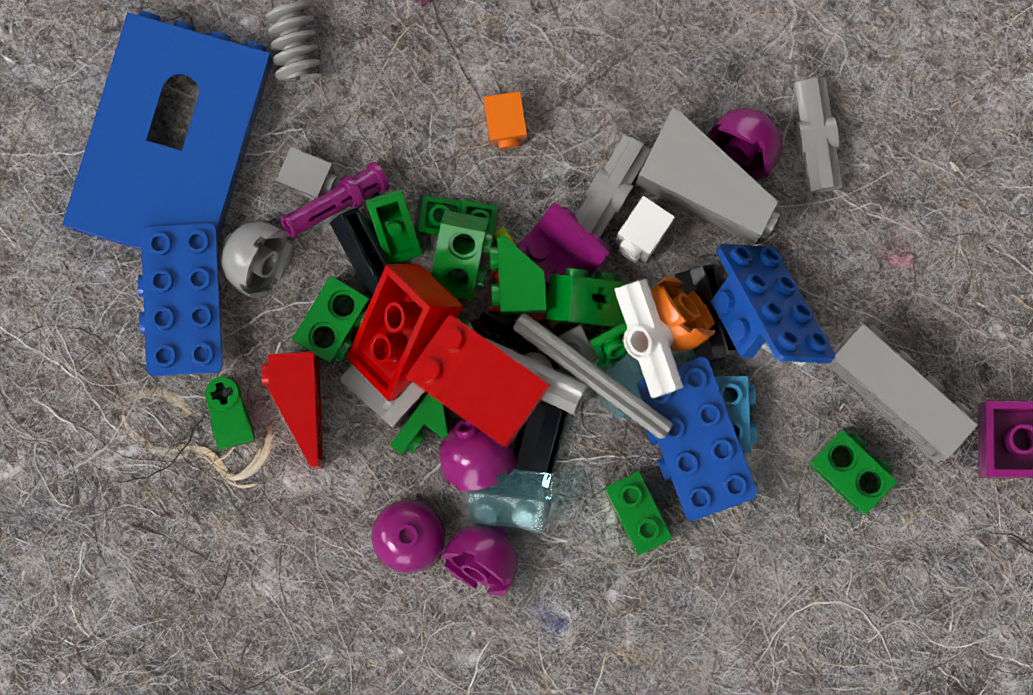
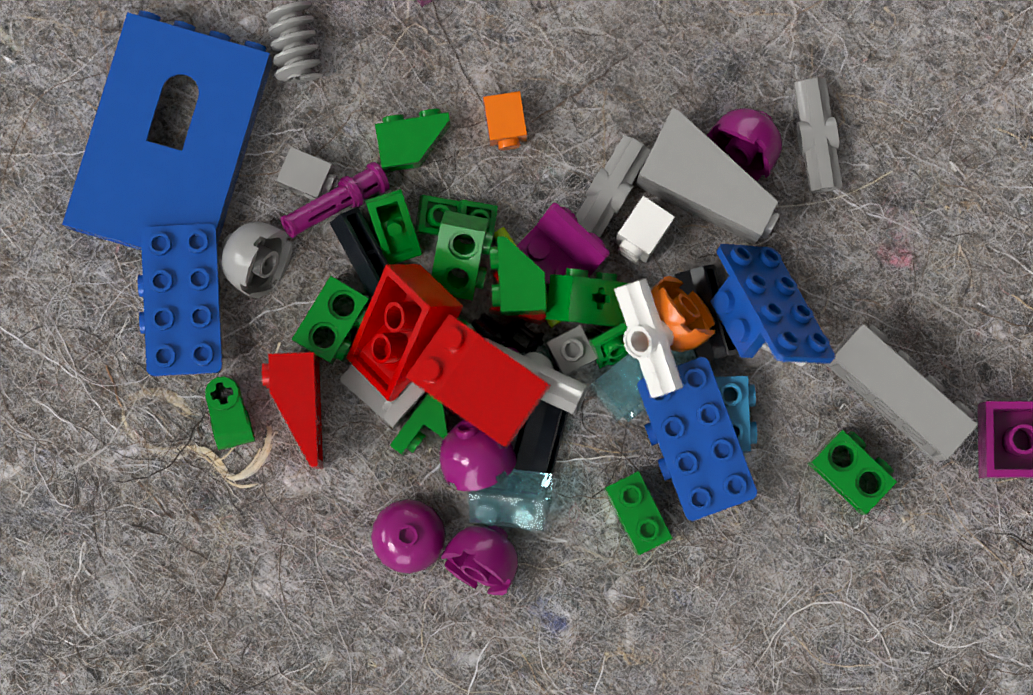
(409, 142): none -> green slope
(592, 376): light grey axle -> none

